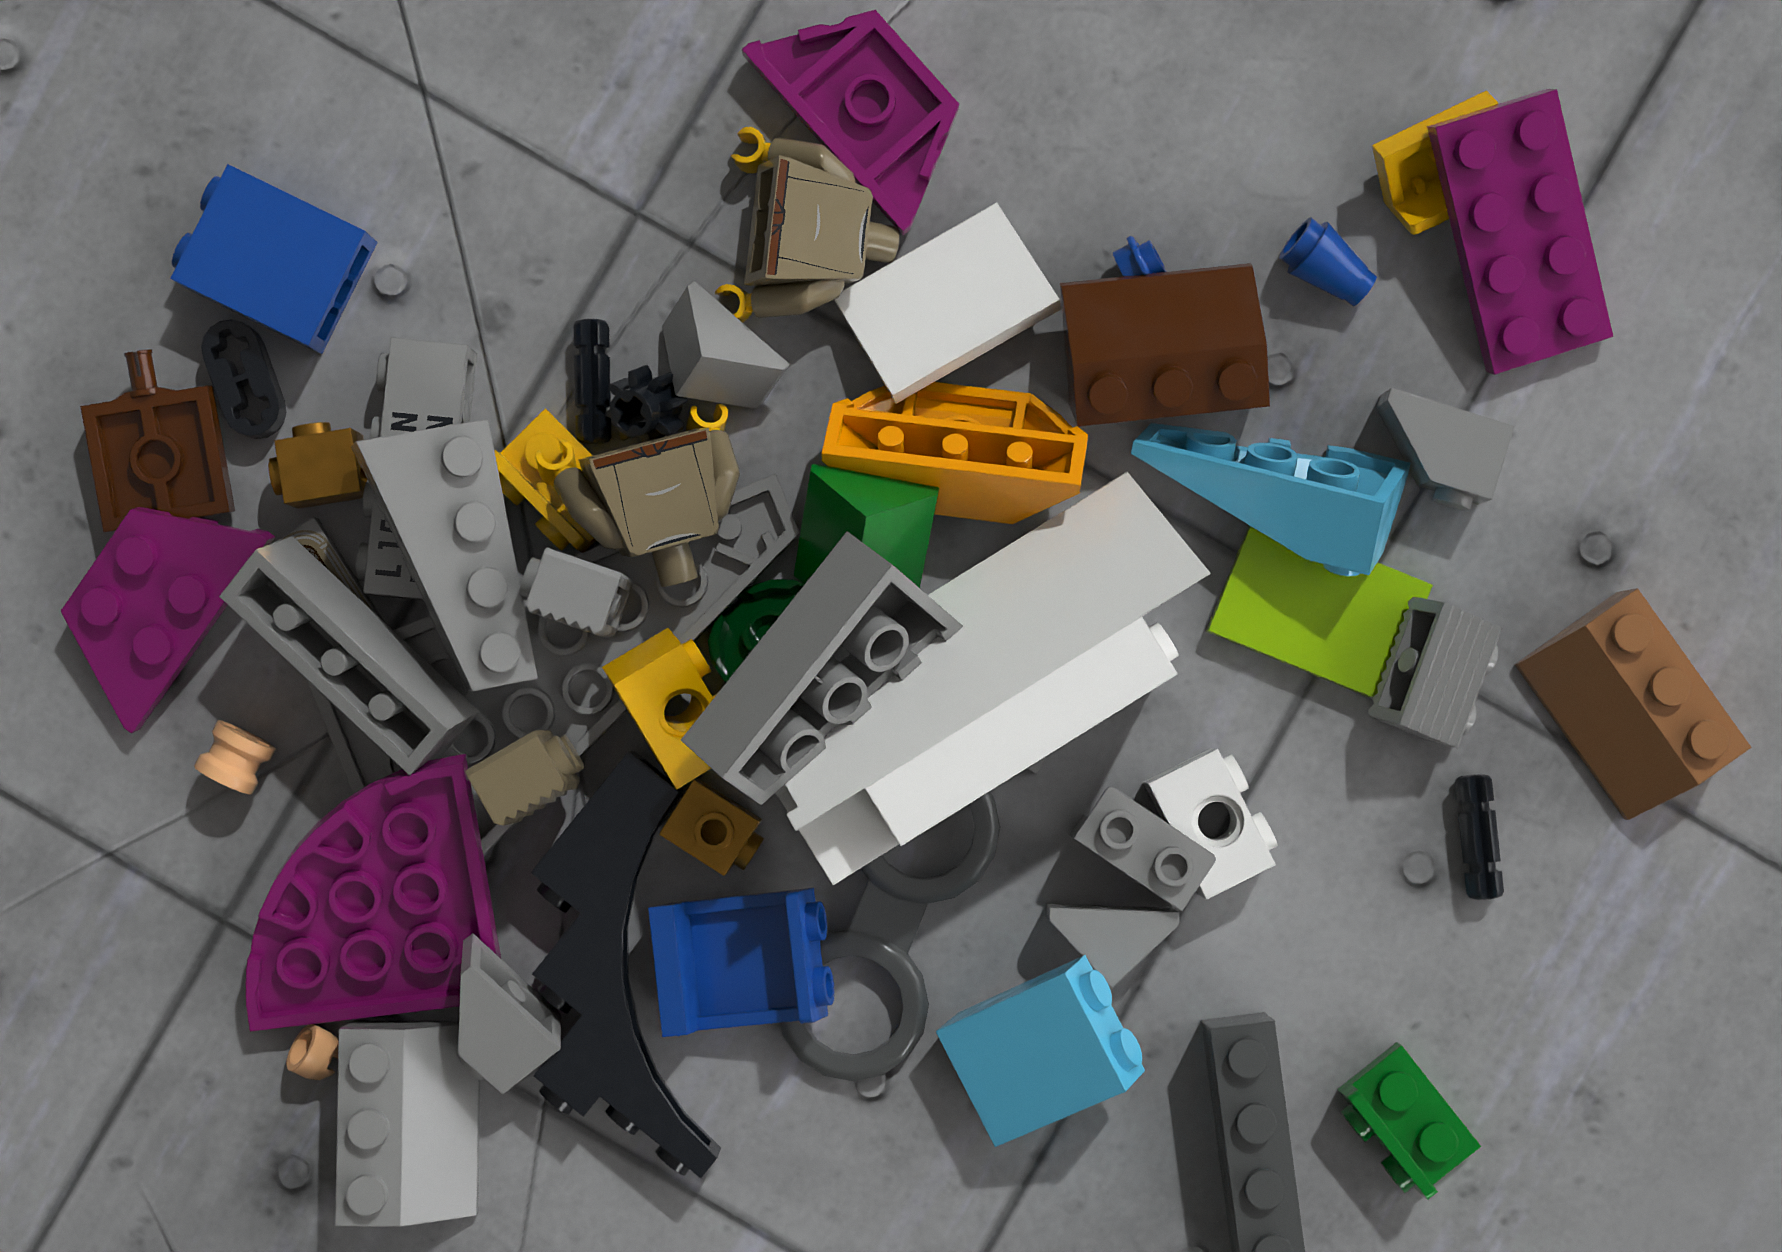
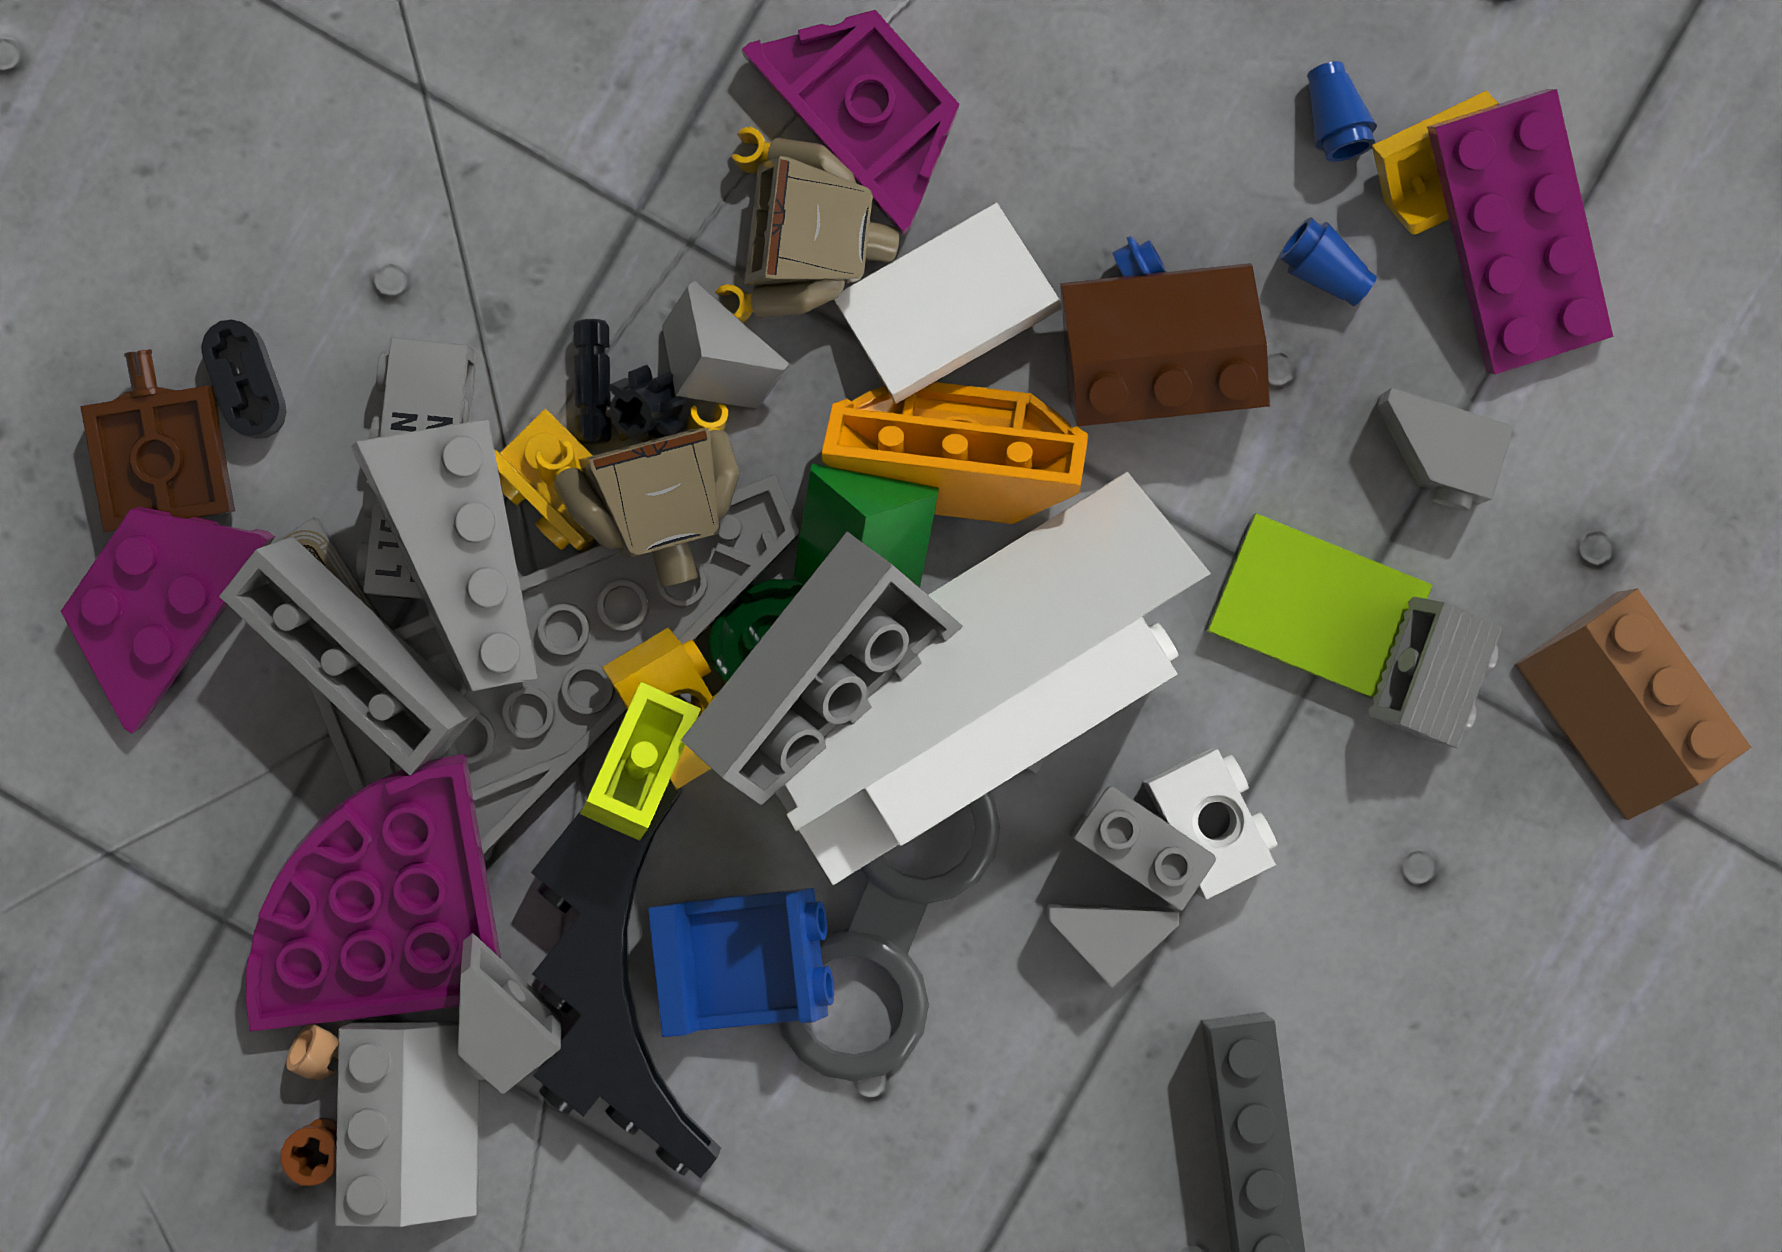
(234, 757): light nougat wheel -> none
(272, 258): blue brick -> none
(298, 1160): none -> dark orange bush
(317, 466): pearl gold brick -> none
(526, 776): dark tan brick -> none
(576, 592): light grey brick -> none
(640, 761): none -> neon yellow slope
(713, 828): pearl gold brick -> none
(1042, 1051): medium azure brick -> none
(1314, 505): medium azure wedge -> none
(1339, 114): none -> blue cone
(1408, 1119): green bracket -> none
(1479, 836): black axle -> none

